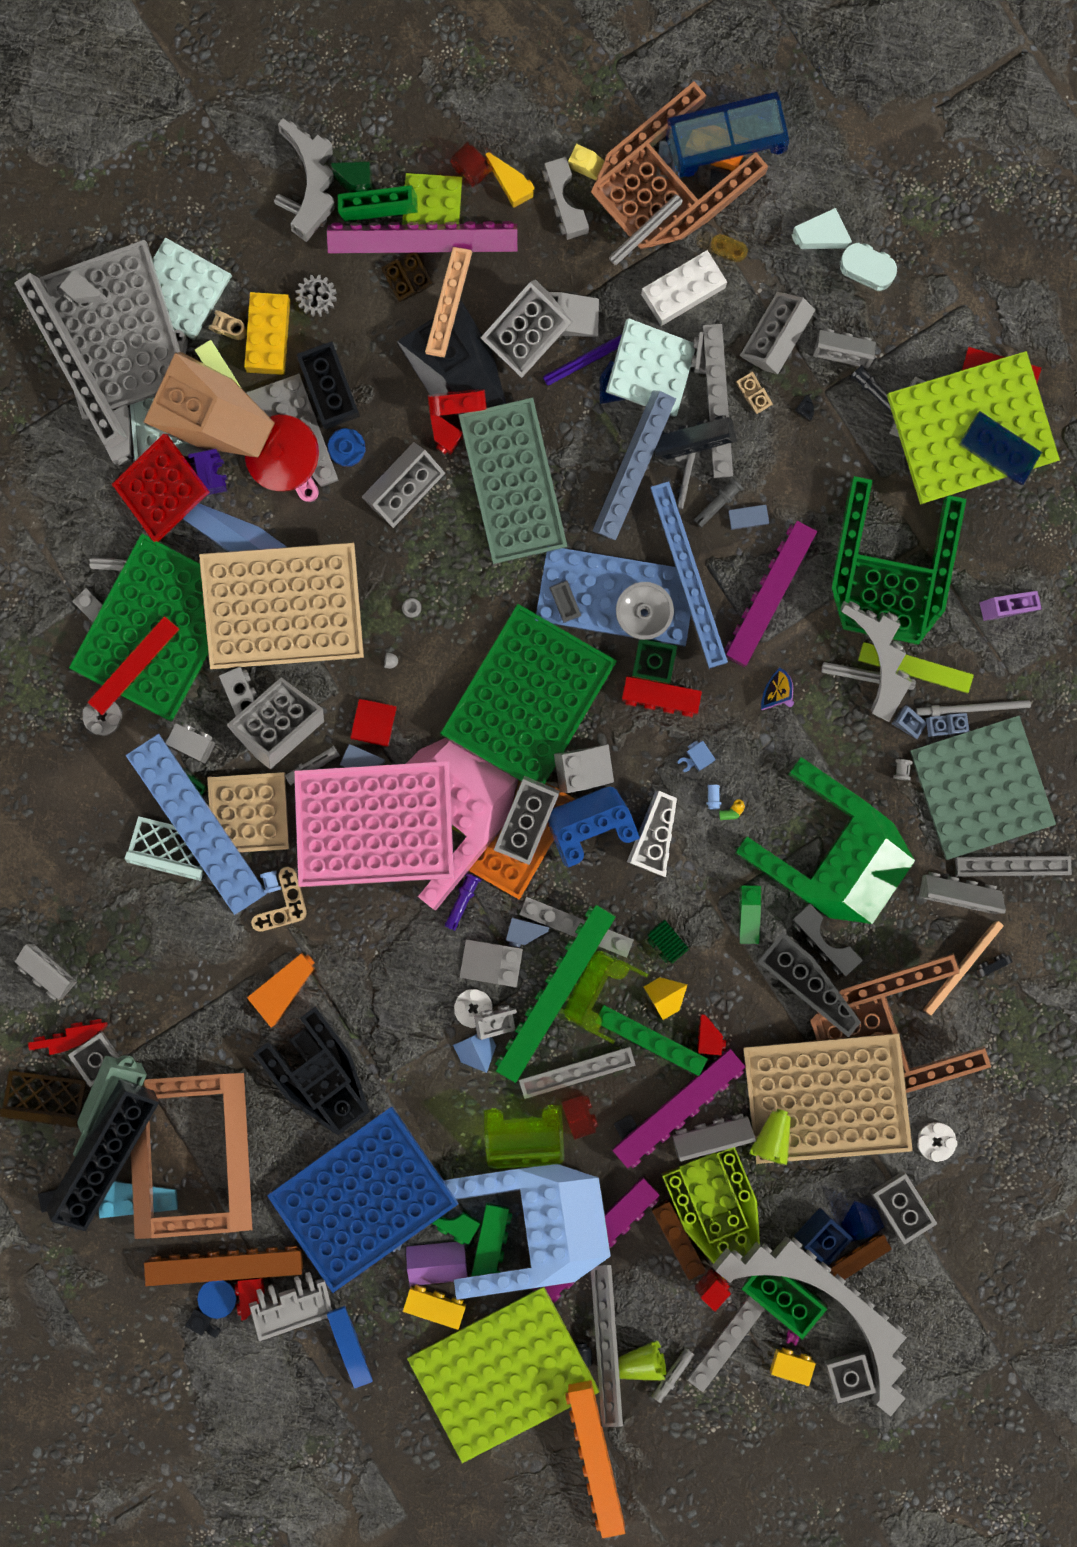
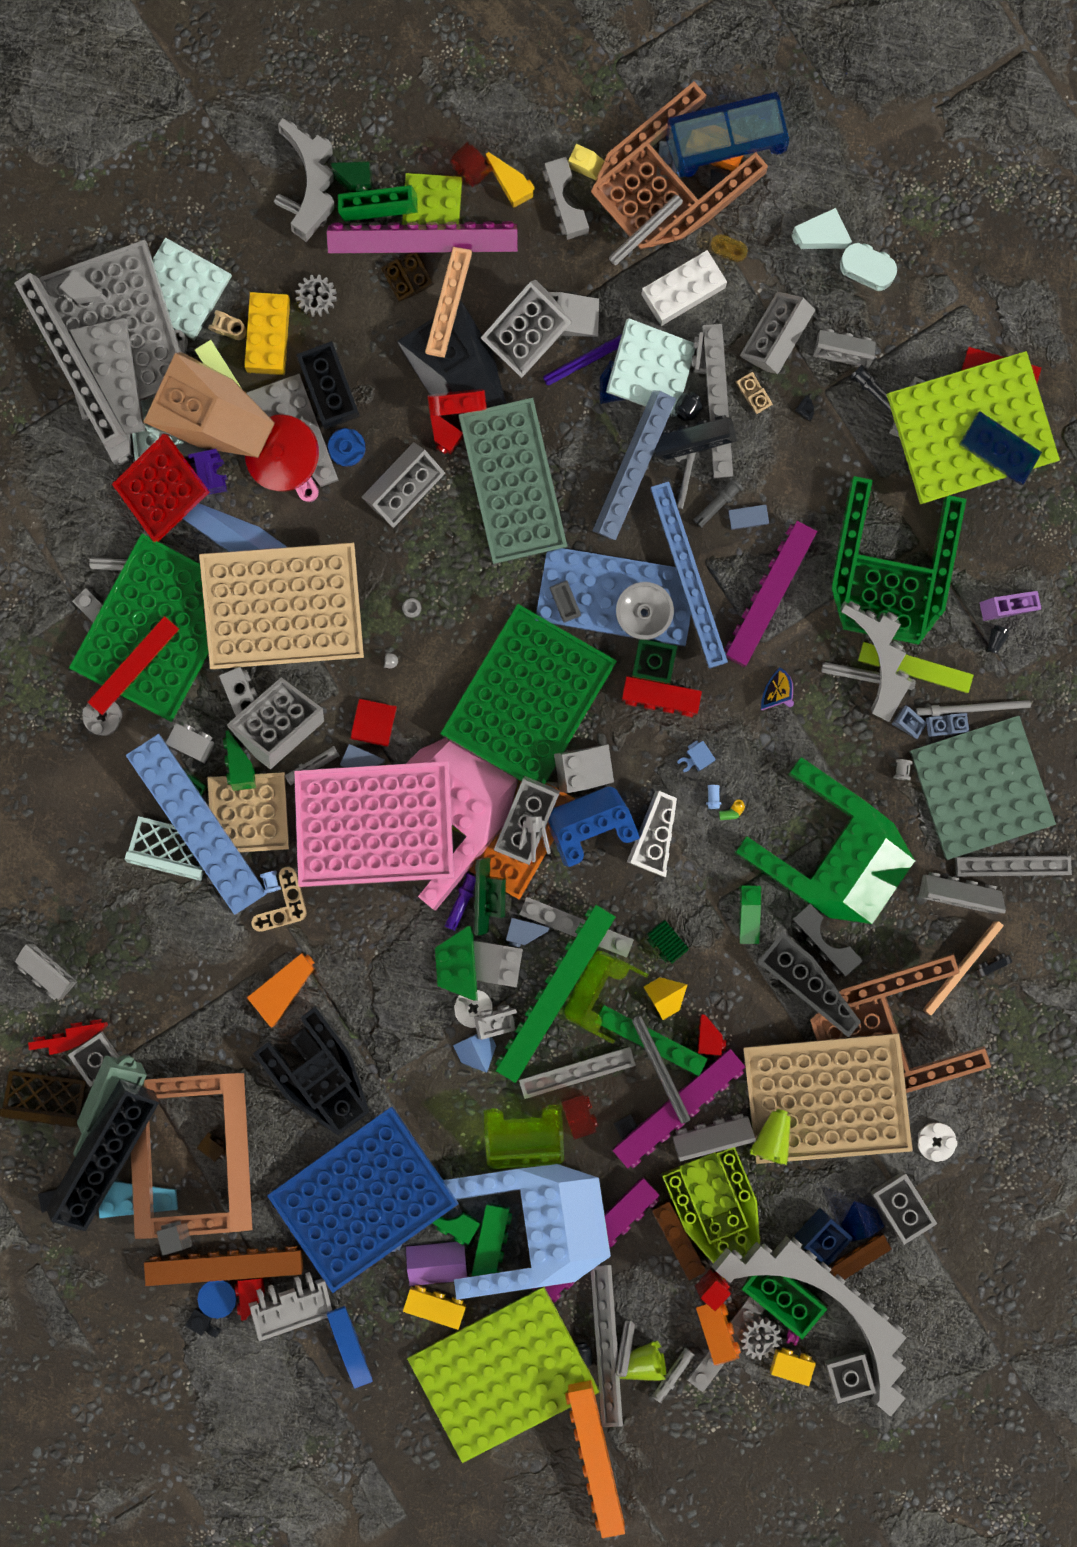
(111, 361): none -> light grey wing
(174, 1237): none -> dark grey brick
(212, 1147): none -> dark brown brick
(241, 771): none -> green slope
(457, 964): none -> green wing
(488, 896): none -> dark green bracket
(534, 823): none -> light grey plant
(625, 1348): none -> light grey axle
(661, 1069): none -> dark grey axle
(688, 406): none -> black head
(718, 1334): none -> orange brick
(767, 1343): none -> light grey gear
(997, 638): none -> black cone

